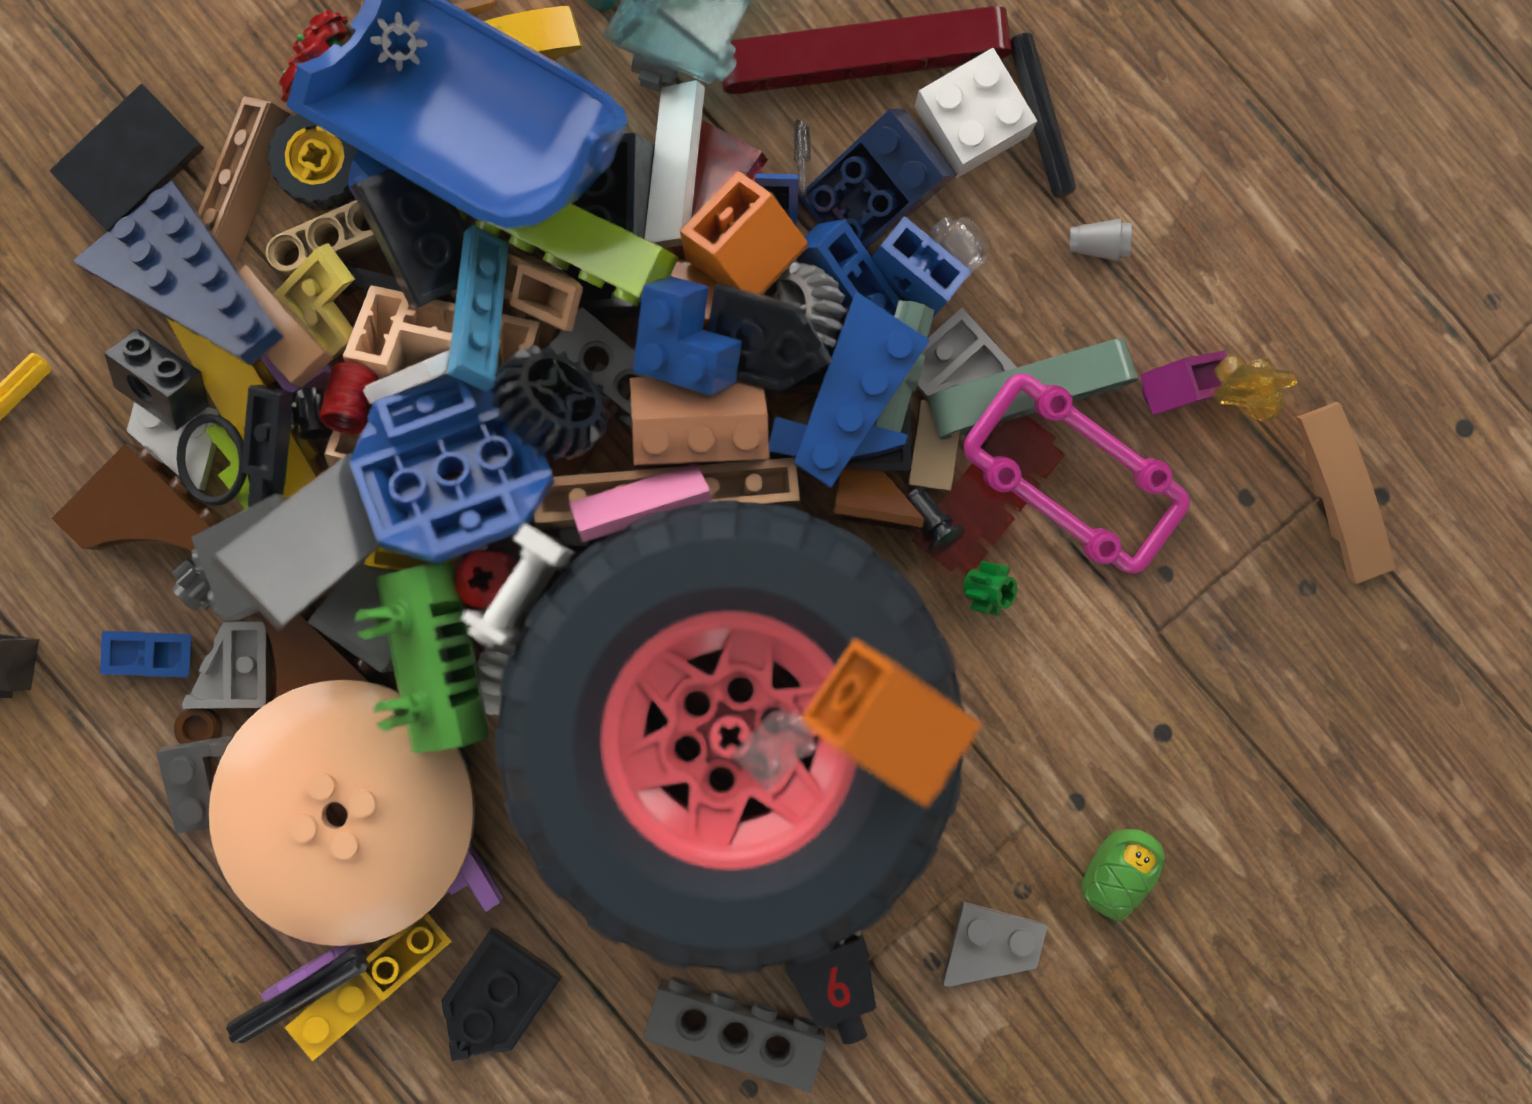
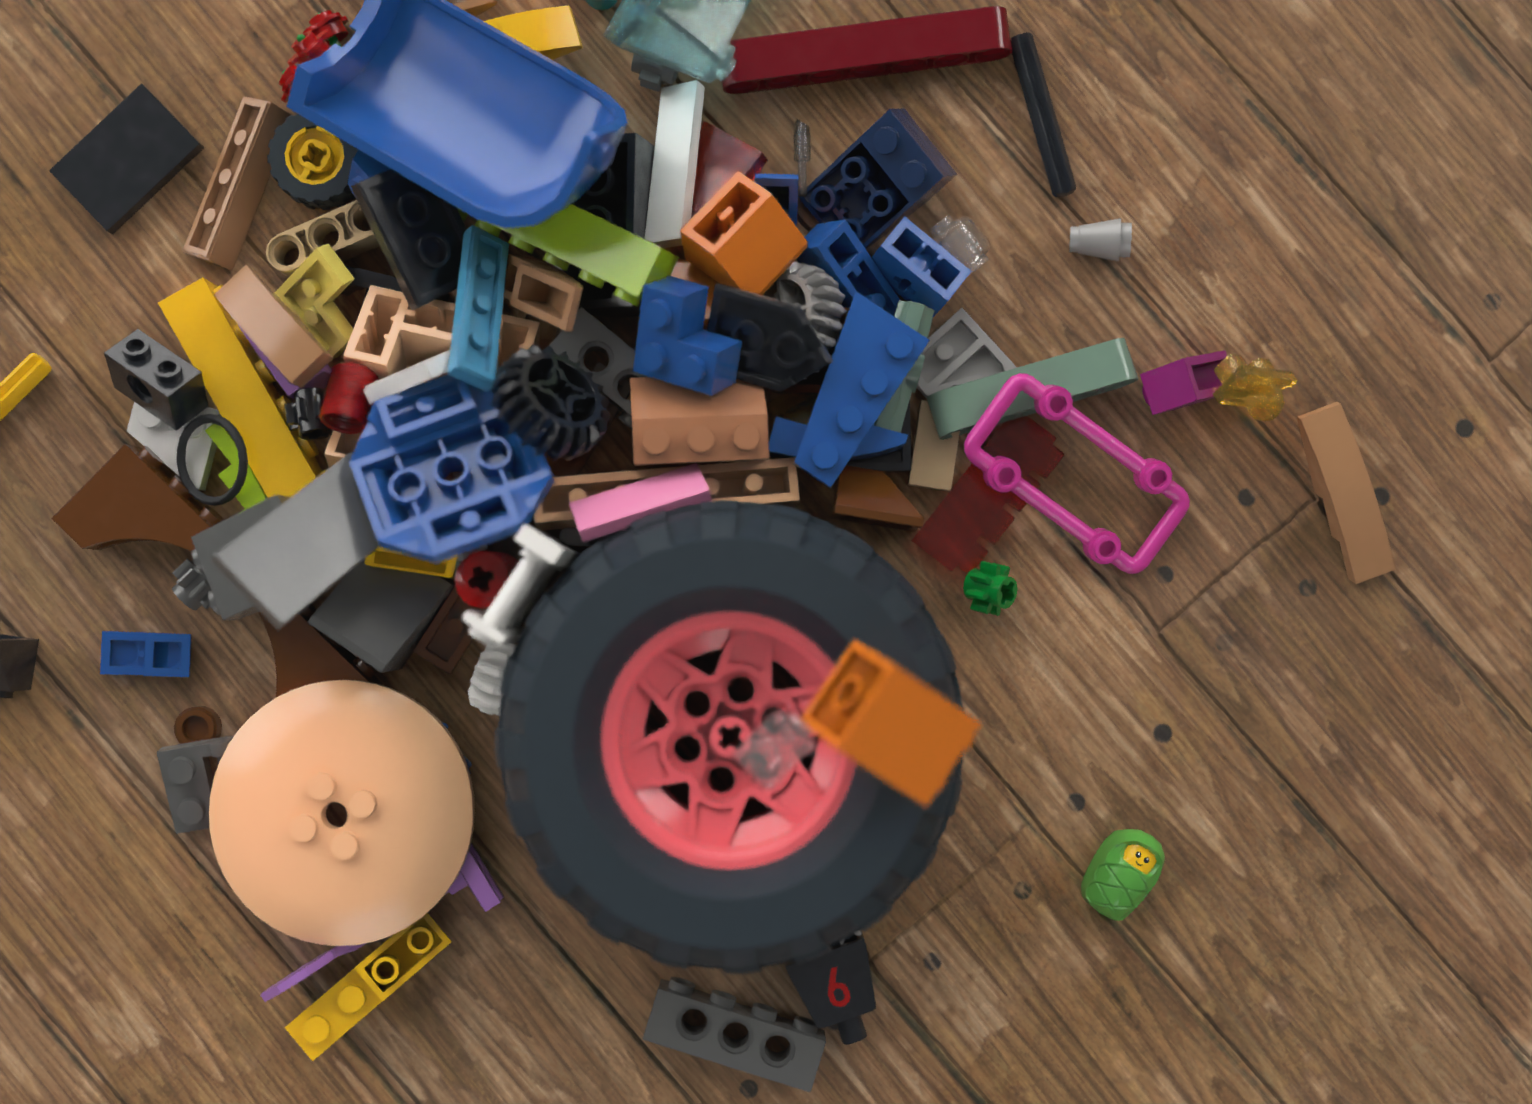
(181, 271): wing -> none
(235, 670): light grey wing -> none
(266, 441): black hinge -> none
(298, 996): black axle -> none
(399, 28): light grey gear -> none
(430, 658): bright green piece -> none
(495, 997): black tile -> none
(936, 525): black pin -> none
(975, 112): white brick -> none
(991, 945): light grey wing -> none

